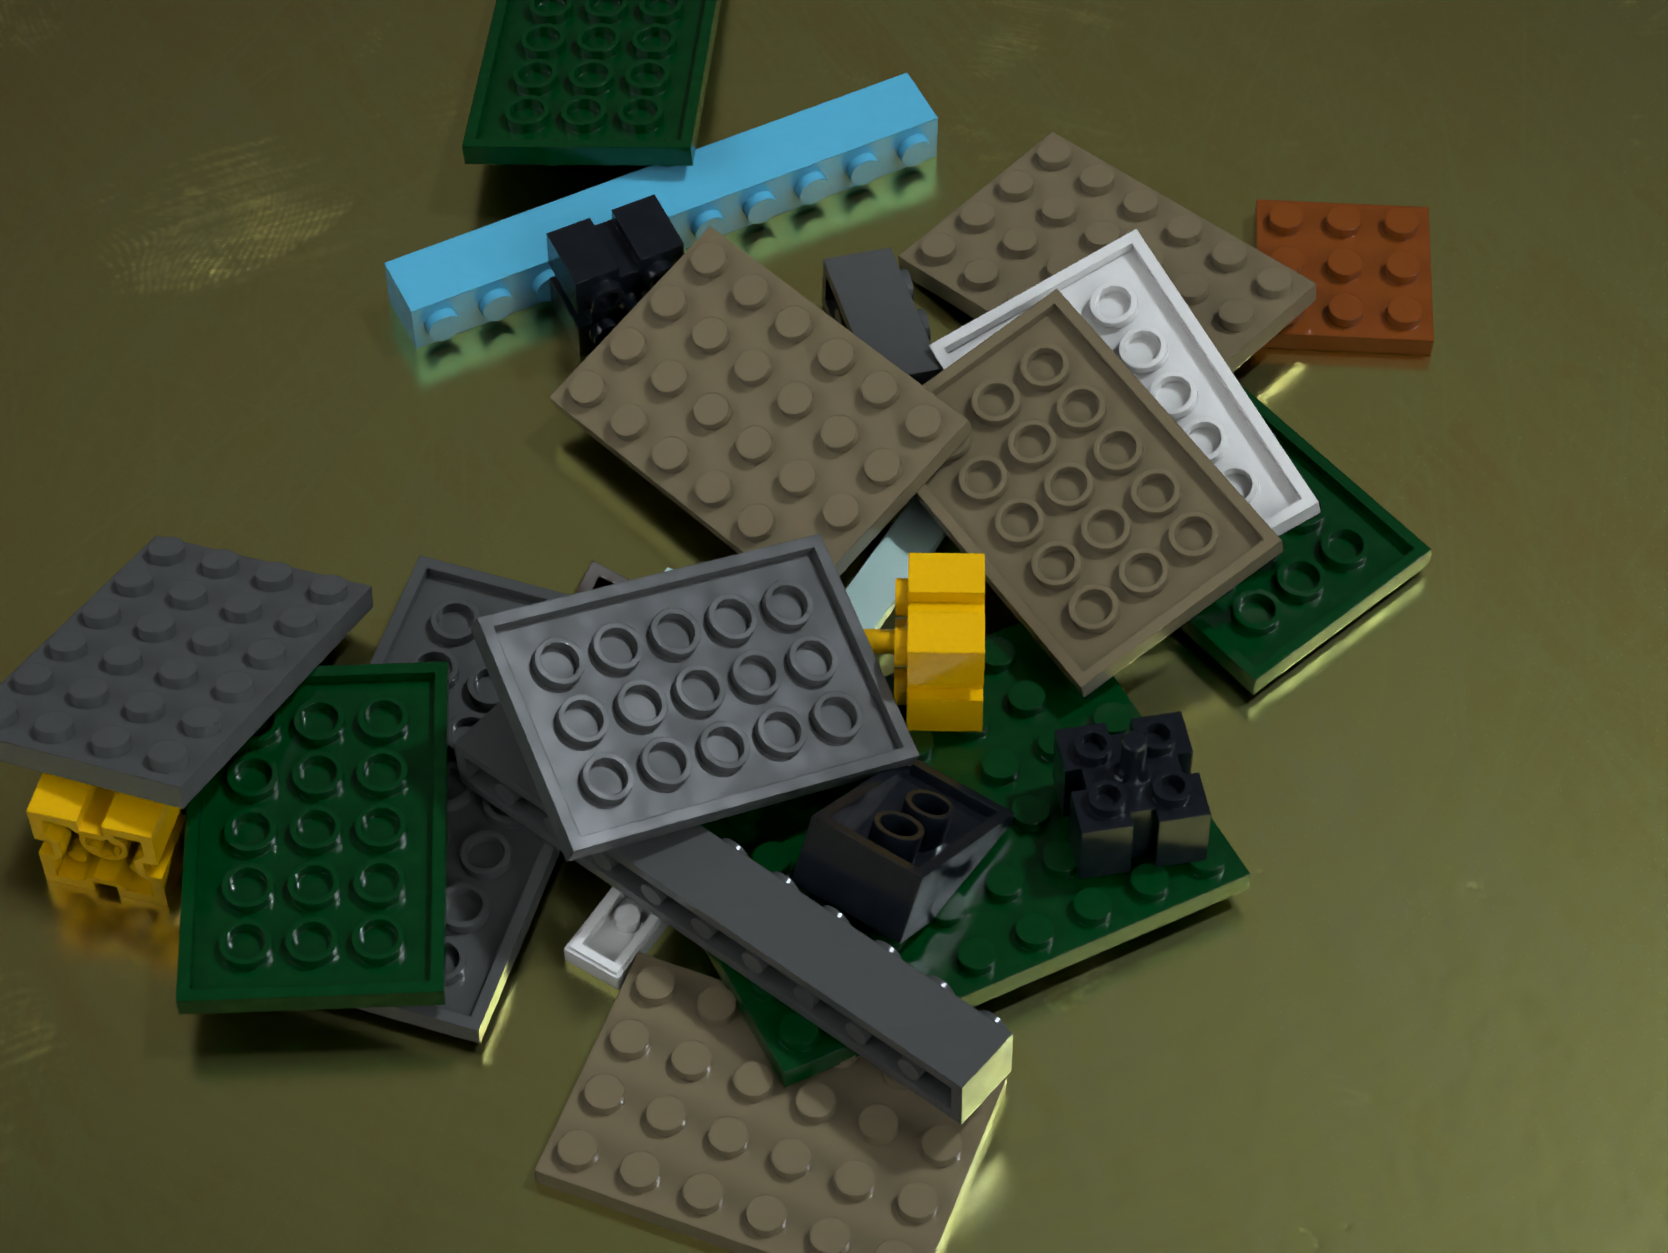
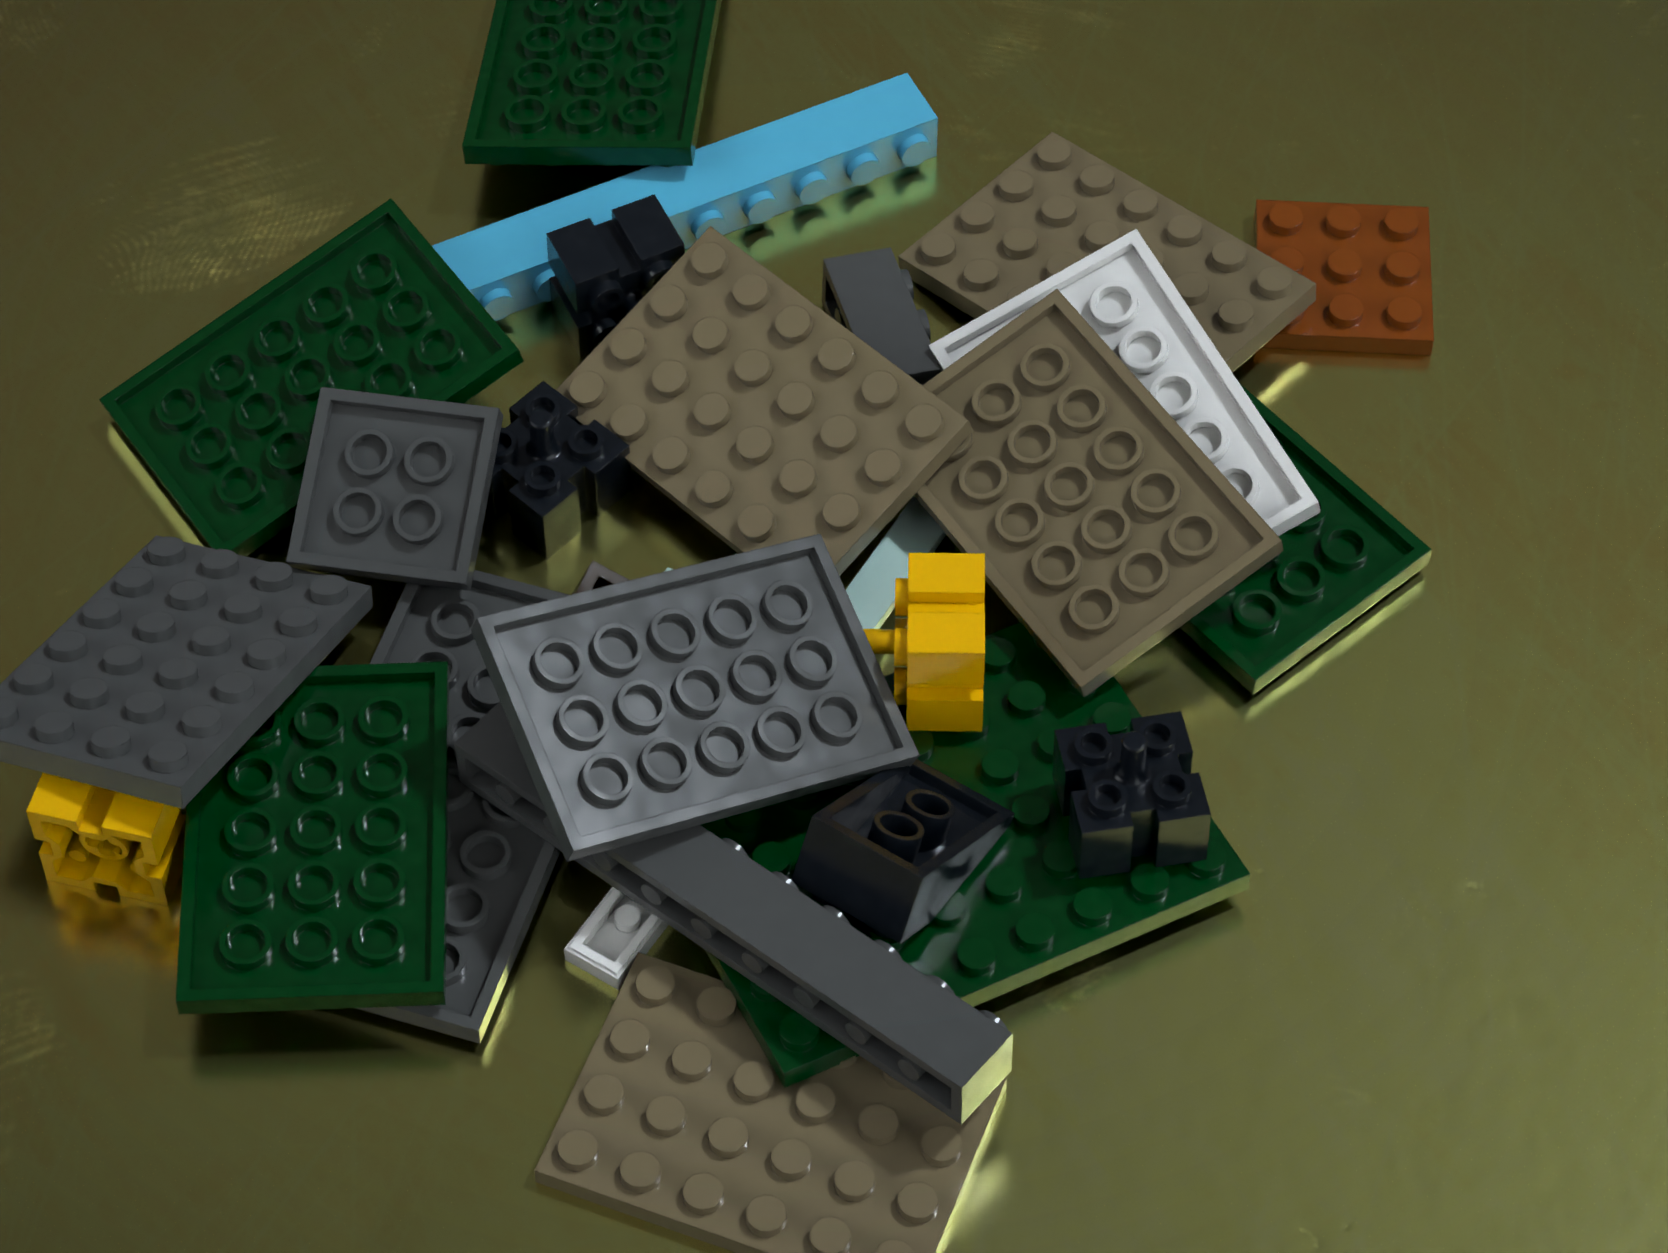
(237, 401): none -> dark green plate
(395, 488): none -> dark grey plate
(554, 470): none -> black brick

